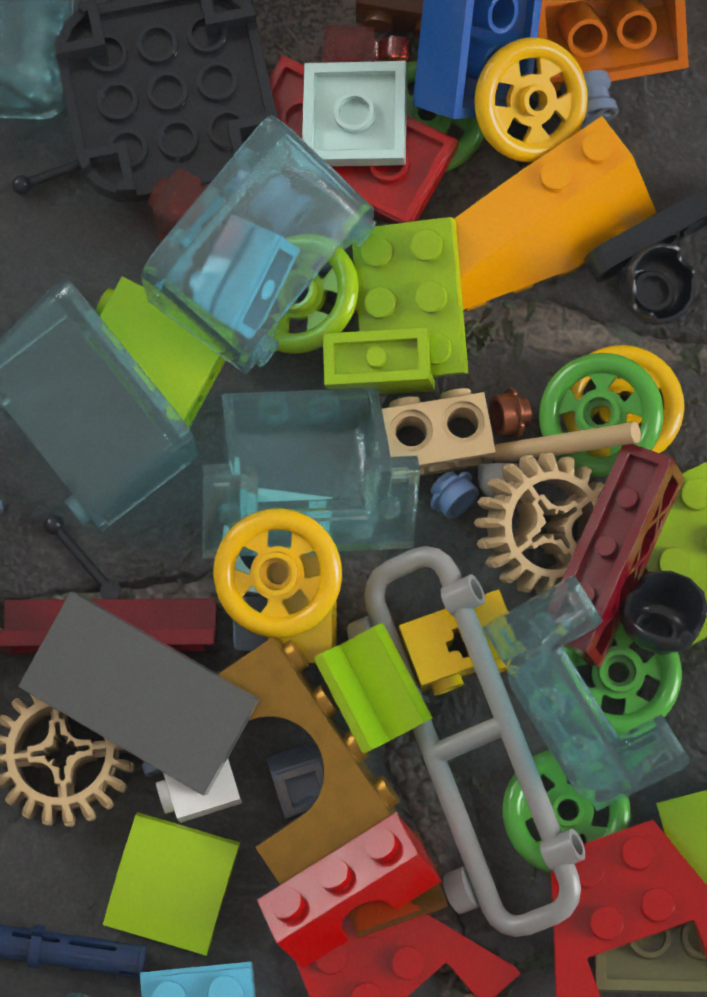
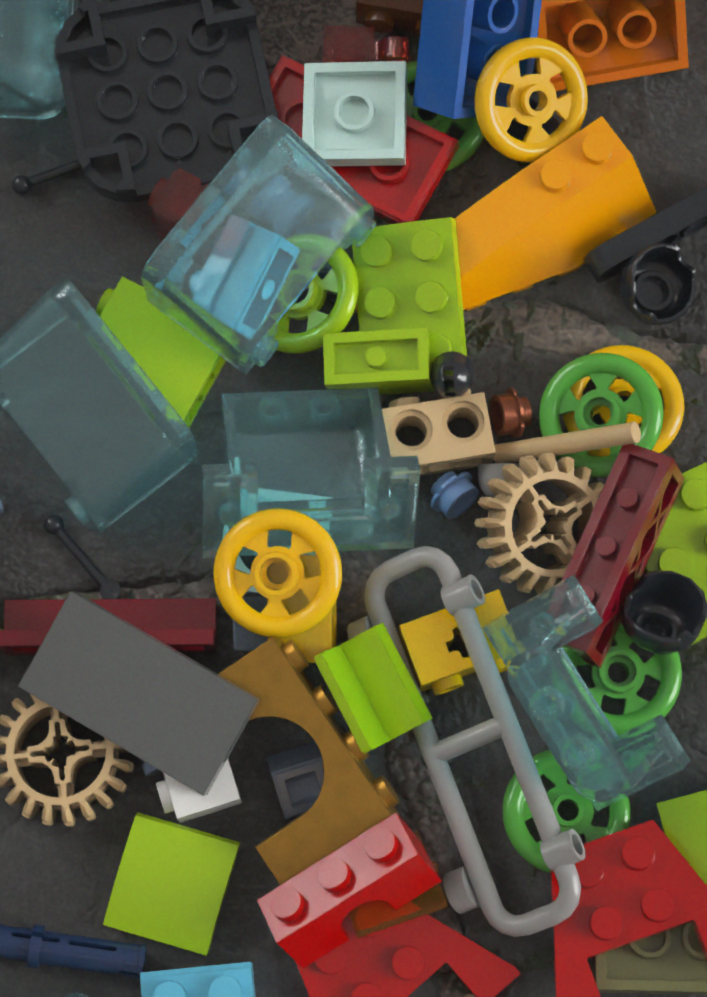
(462, 374): none -> black hinge
(599, 101): sand blue wheel -> none

